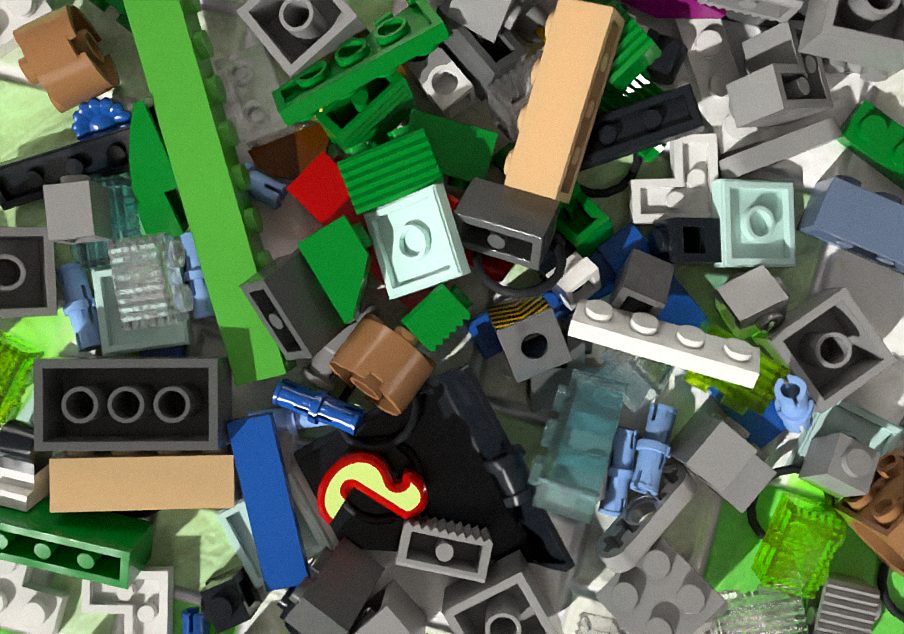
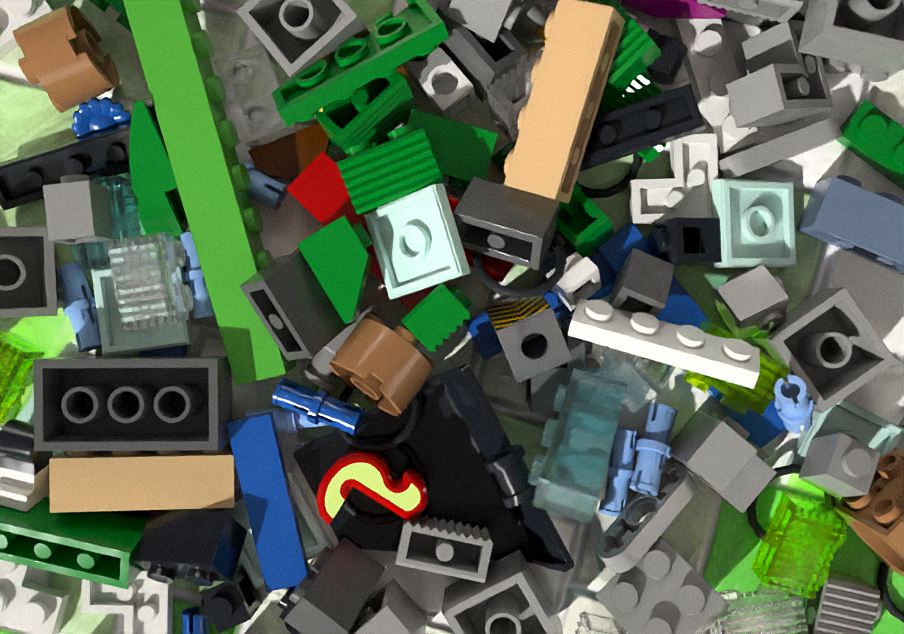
(190, 546): none -> black brick

